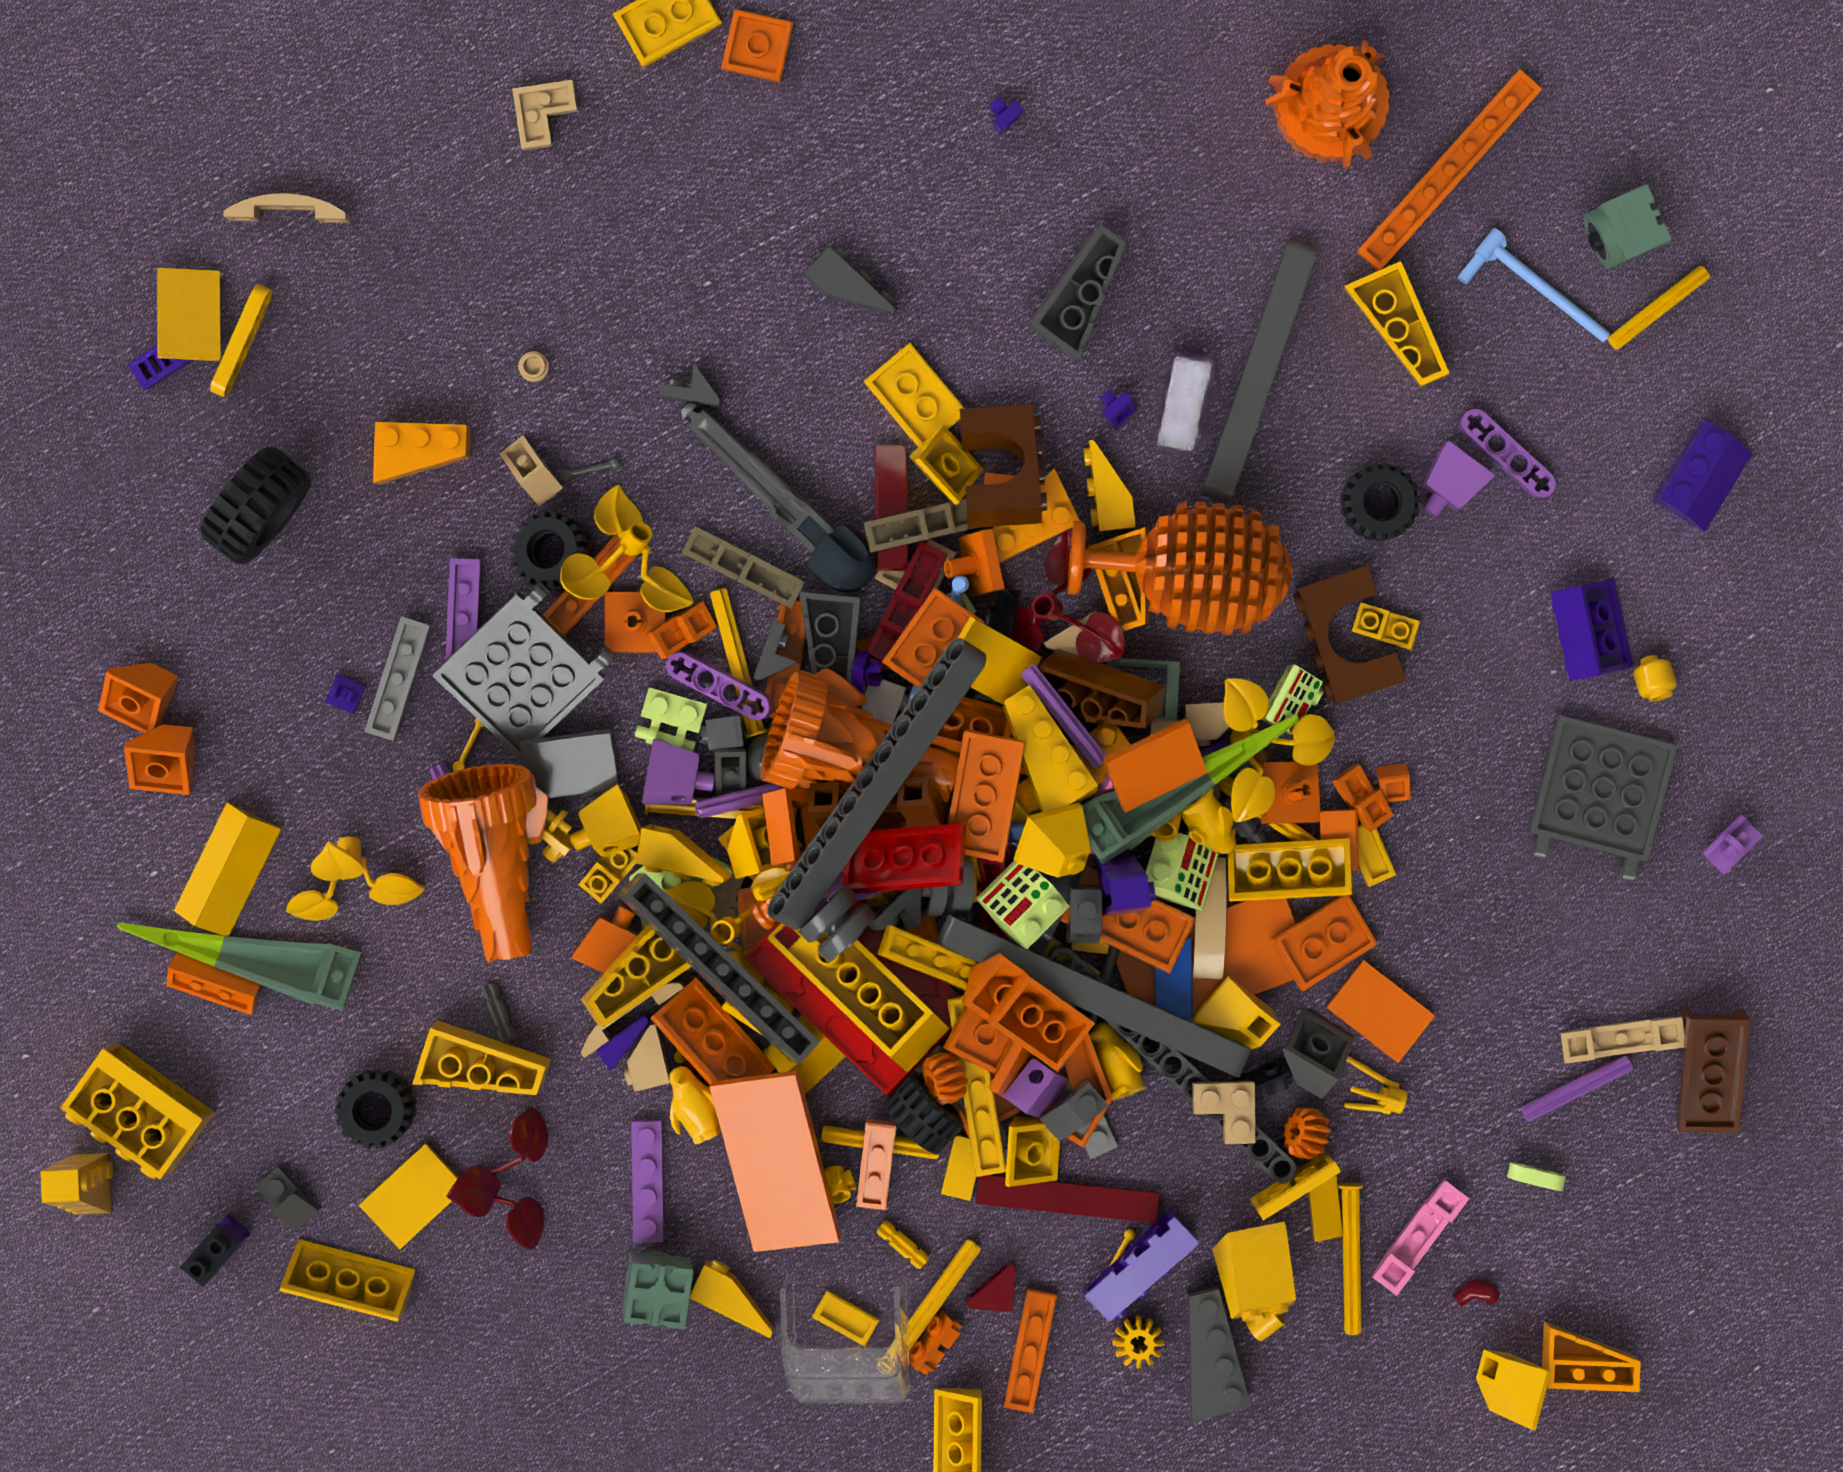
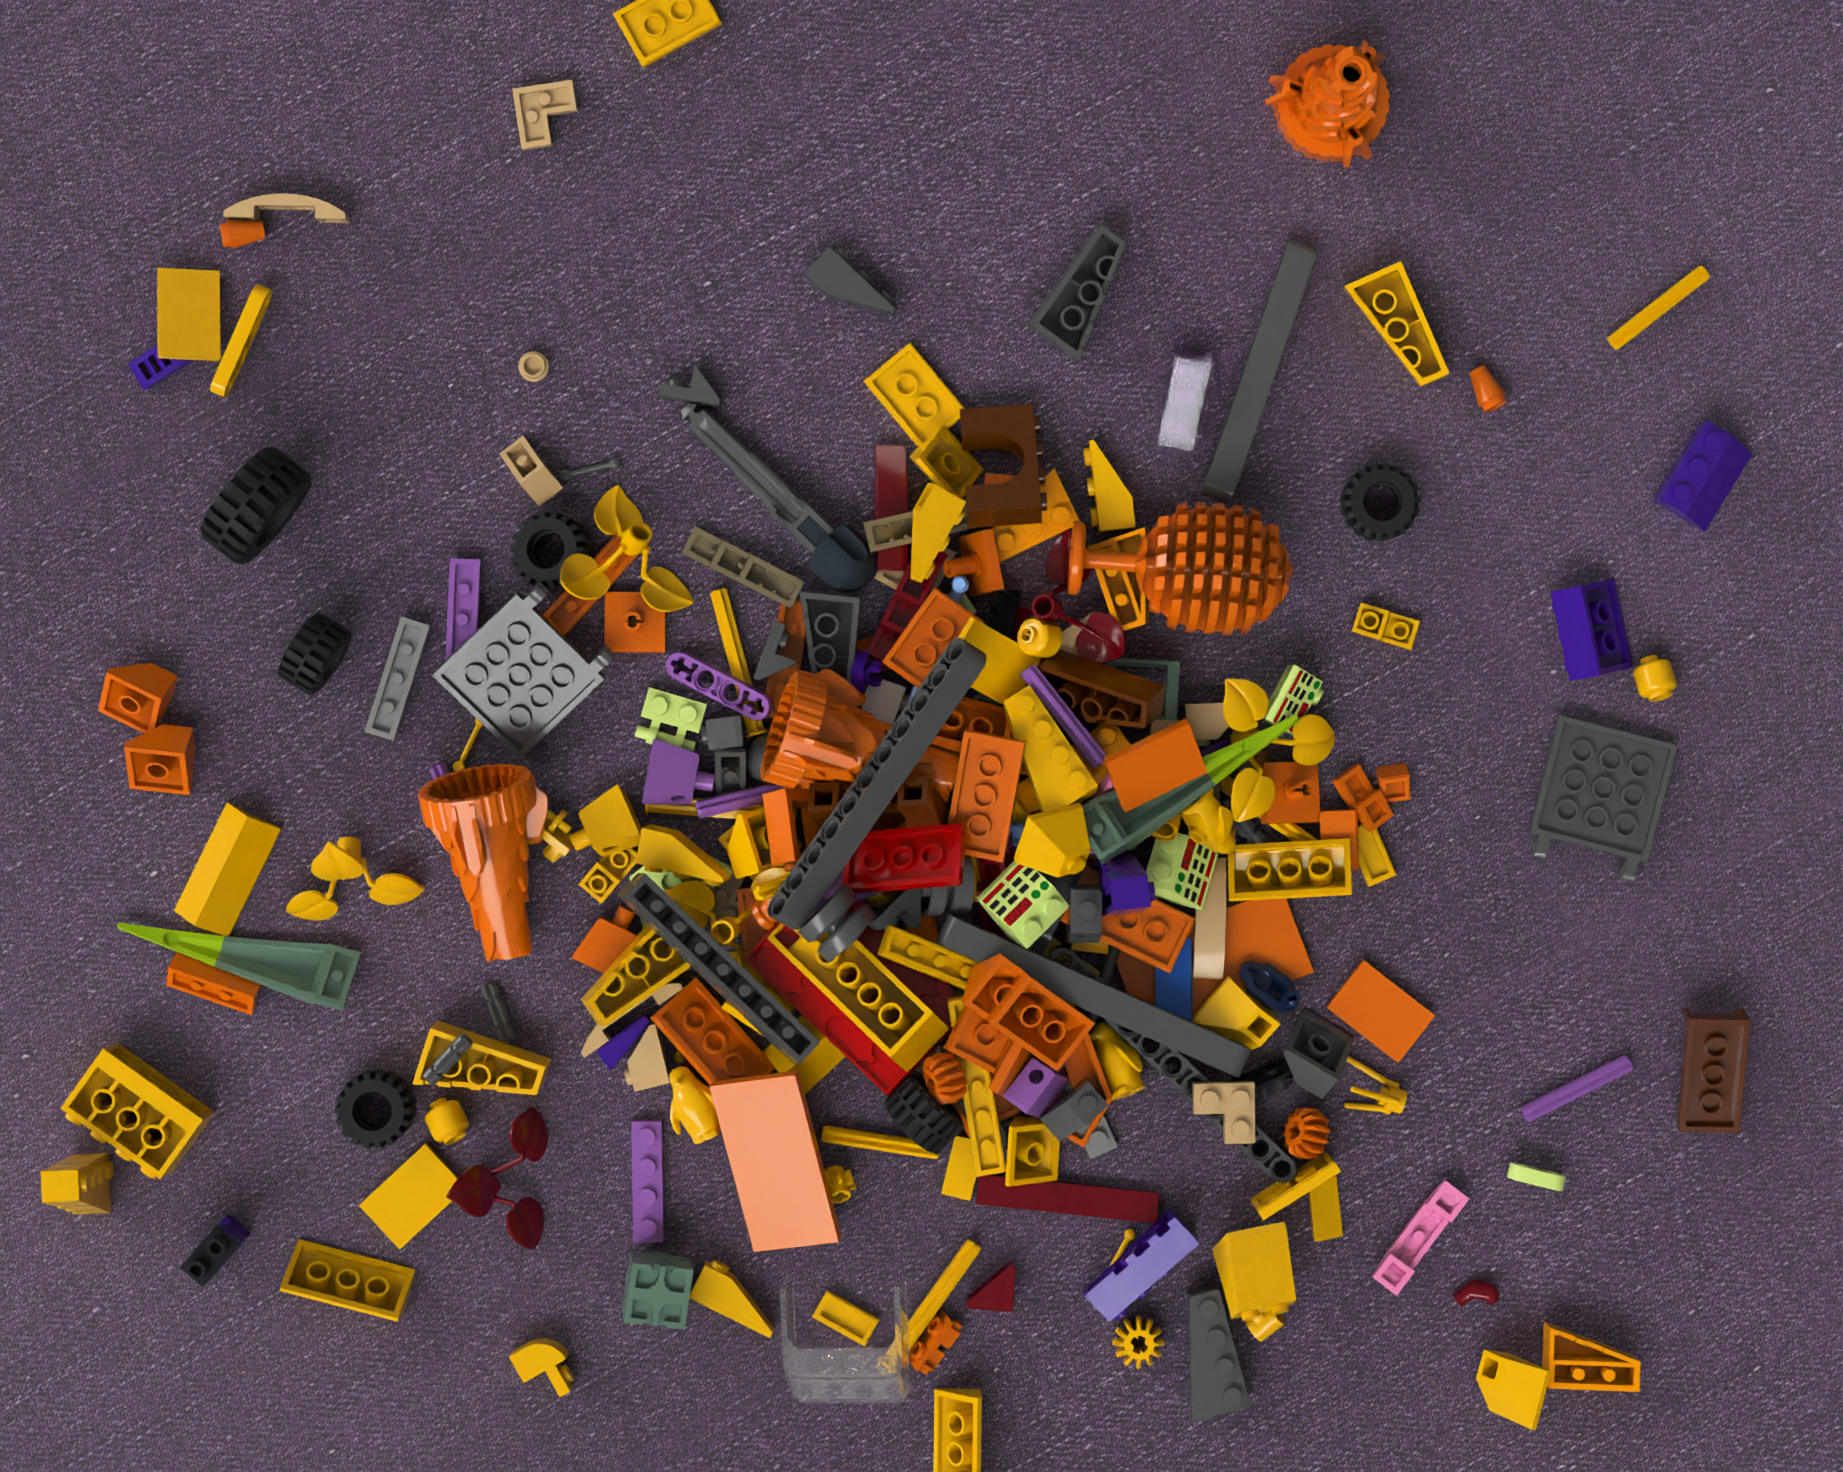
(241, 232): none -> orange cone
(287, 1198): dark grey slope -> none
(314, 653): none -> black tyre
(345, 694): dark purple tile -> none
(417, 447): light orange wedge -> none
(446, 1121): none -> yellow head
(447, 1059): none -> dark grey axle
(542, 1356): none -> yellow brick
(571, 763): tile -> none
(681, 630): orange slope -> none
(757, 46): orange tile -> none
(876, 1164): orange tile -> none
(902, 1244): yellow axle -> none
(932, 521): none -> yellow slope
(1005, 115): dark purple tile -> none
(1030, 1350): orange tile -> none
(1039, 637): none -> yellow head
(1117, 409): dark purple tile -> none
(1269, 986): none -> dark blue arm
(1319, 604): reddish brown arch -> none
(1324, 941): orange tile -> none
(1351, 1257): yellow axle -> none
(1449, 170): orange plate -> none
(1453, 479): medium lavender torso -> none
(1487, 390): none -> orange cone
(1494, 247): light blue bar -> none
(1505, 456): medium lavender beam -> none
(1622, 1038): tan slope -> none
(1625, 228): sand green piece -> none
(1731, 844): medium lavender hips -> none

